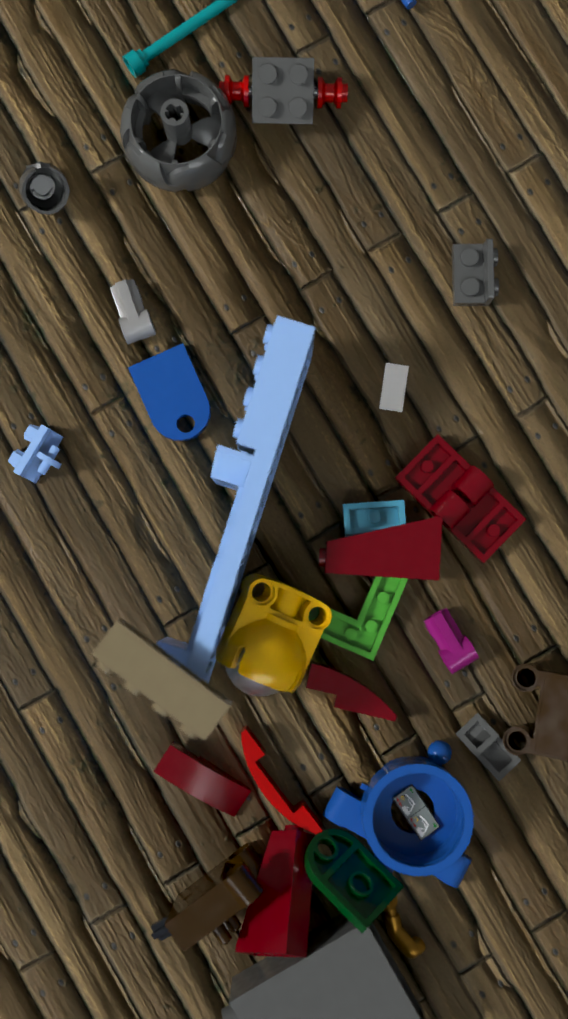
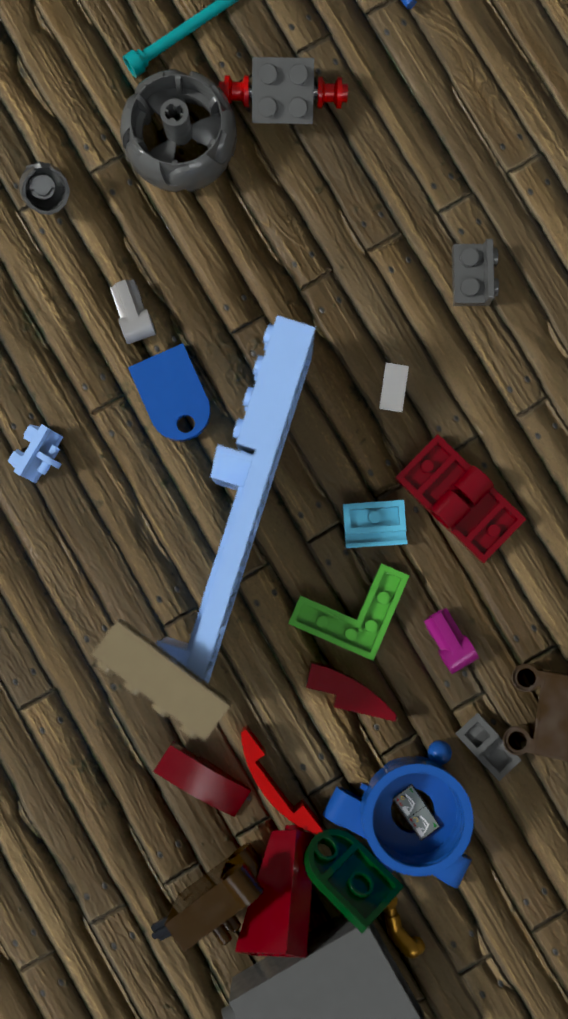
(270, 637): yellow piece -> none
(393, 552): dark red slope -> none

